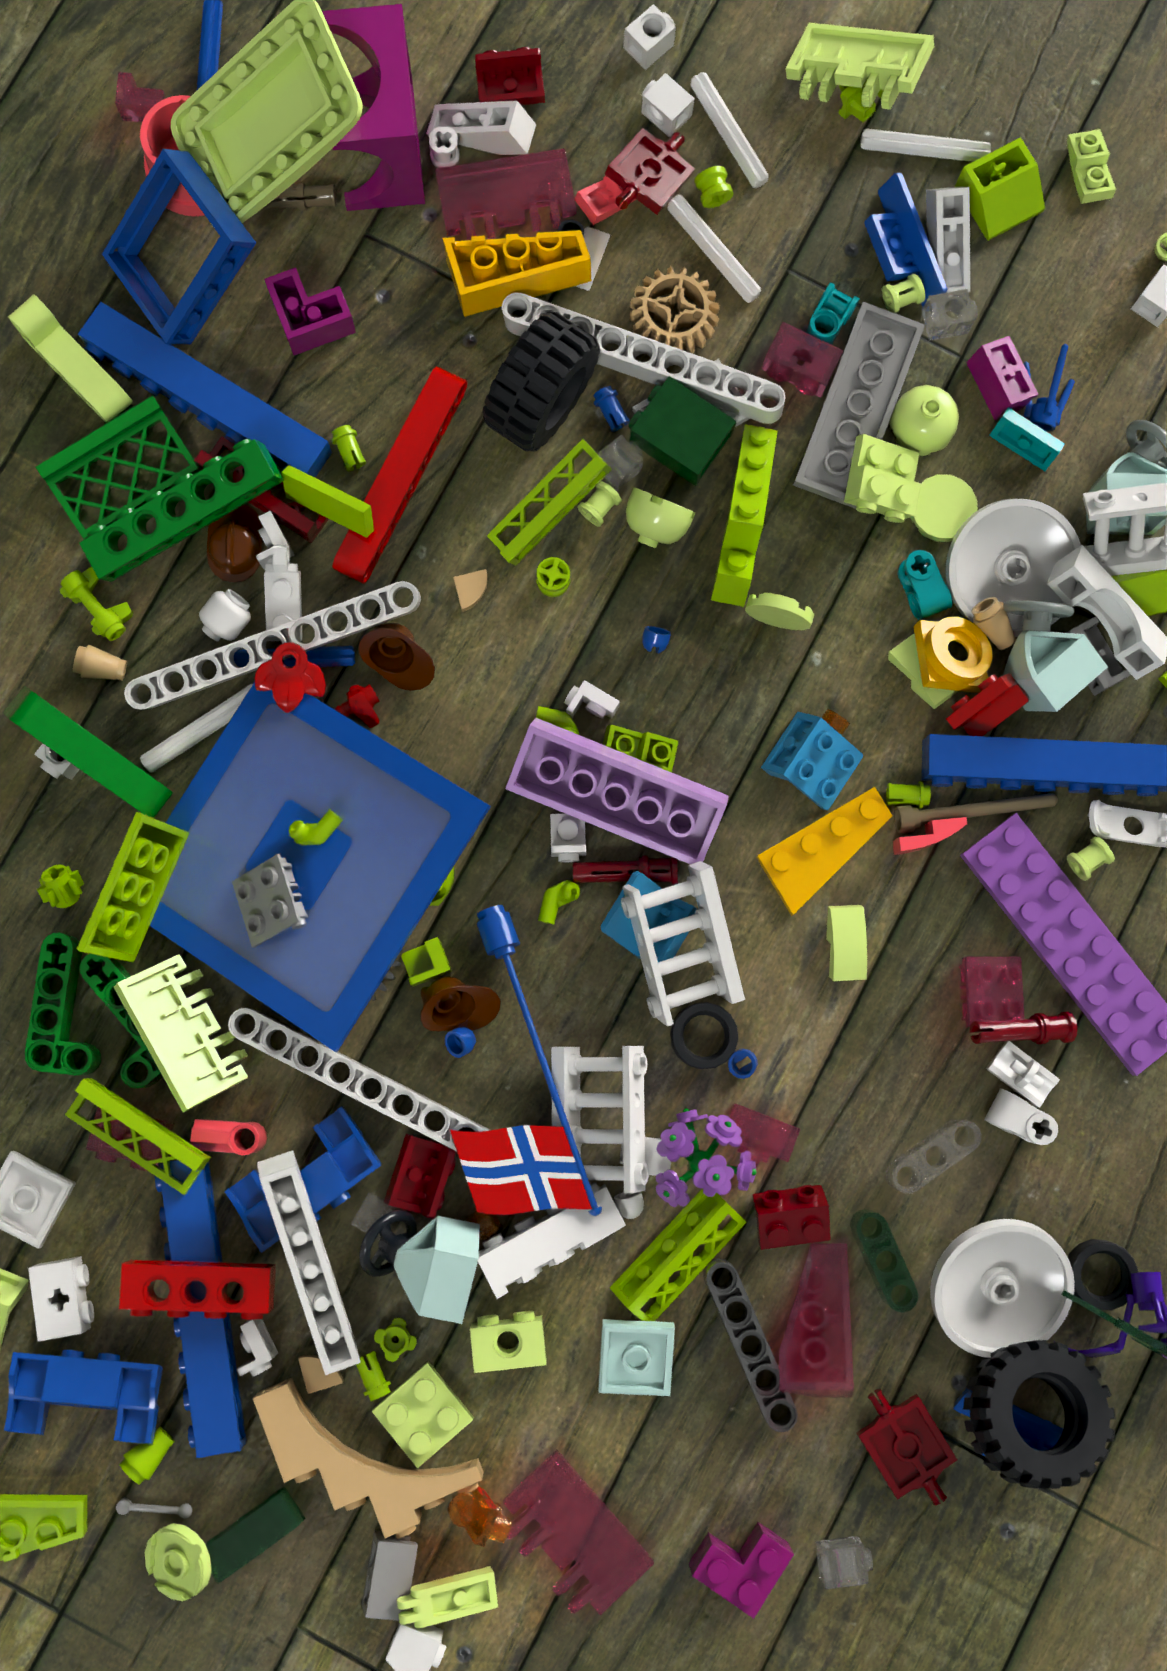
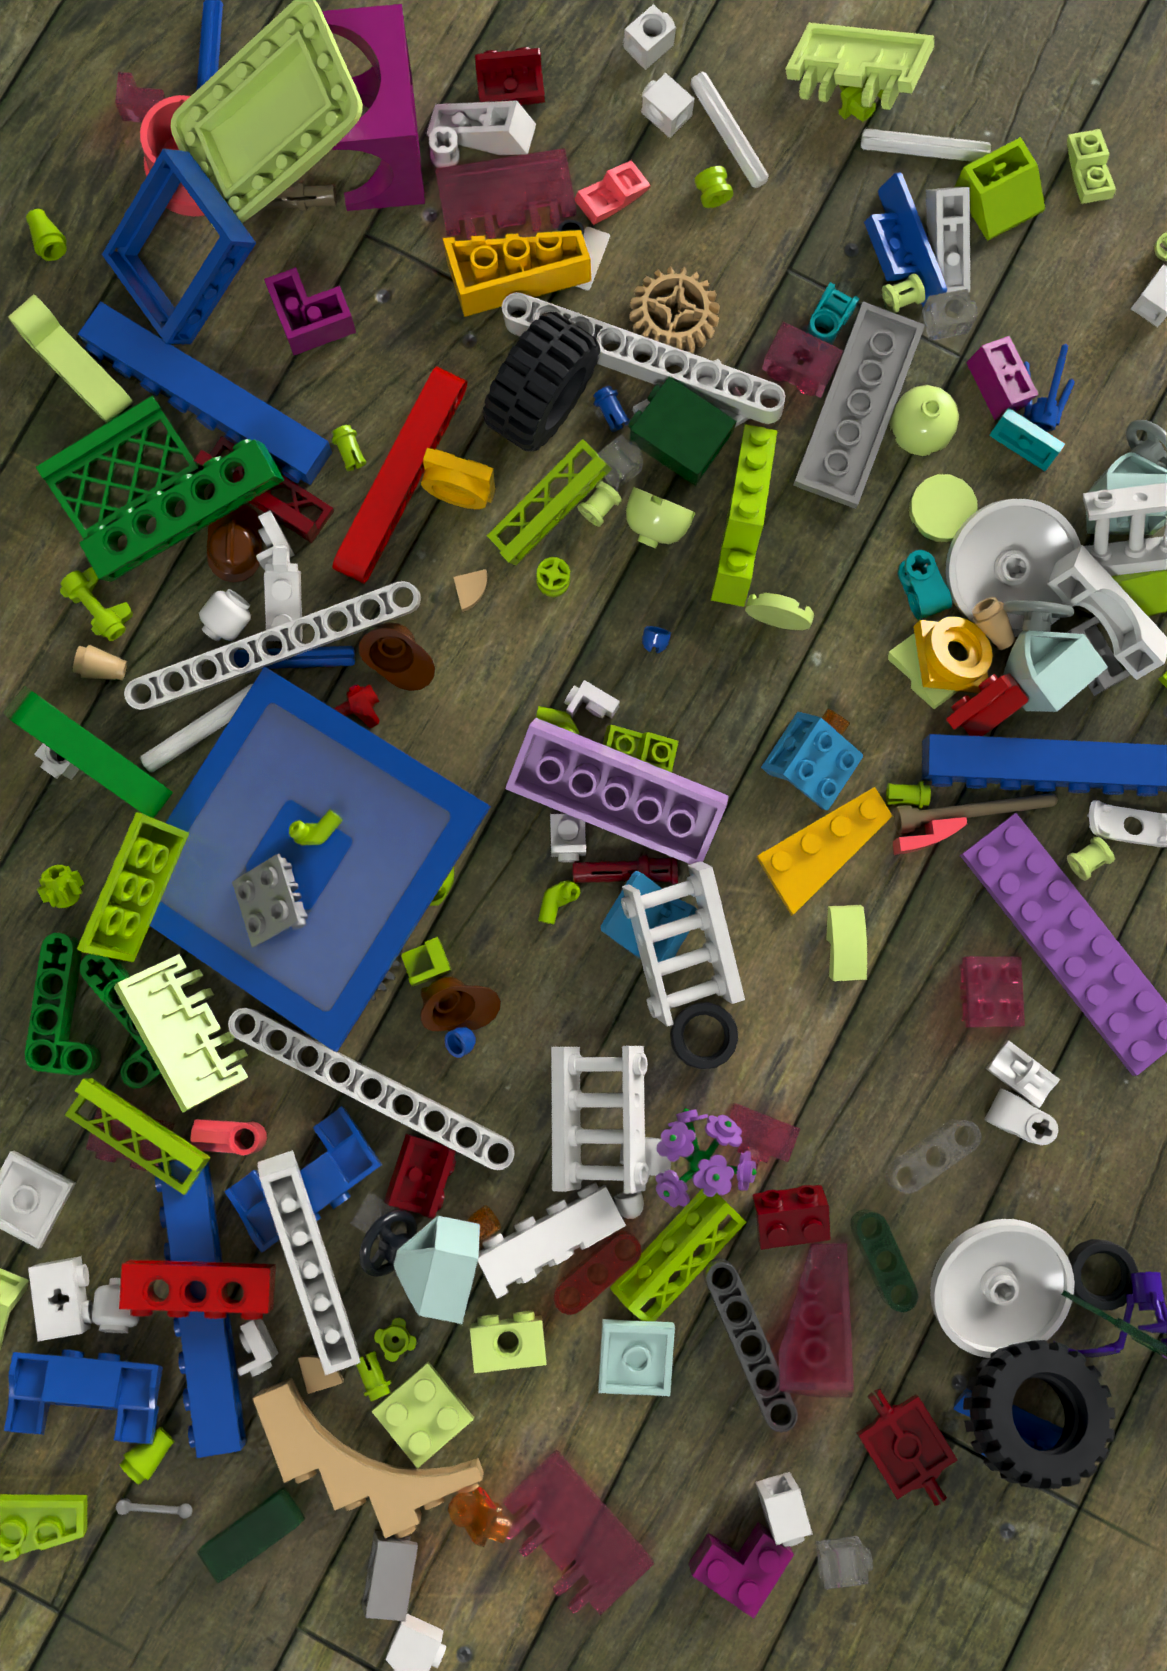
(46, 237): none -> lime cone
(107, 1311): none -> white head
(178, 1562): yellowish green tile -> none
(287, 682): red plate -> none
(328, 501): lime tile -> none
(449, 1598): yellowish green hinge -> none
(457, 480): none -> yellow piece
(524, 1164): flag -> none
(591, 1289): none -> clear red beam
(649, 171): plate -> none
(714, 248): white axle -> none
(748, 1069): blue hinge -> none
(784, 1509): none -> white brick
(883, 479): yellowish green plate -> none
(1037, 1028): dark red pin -> none

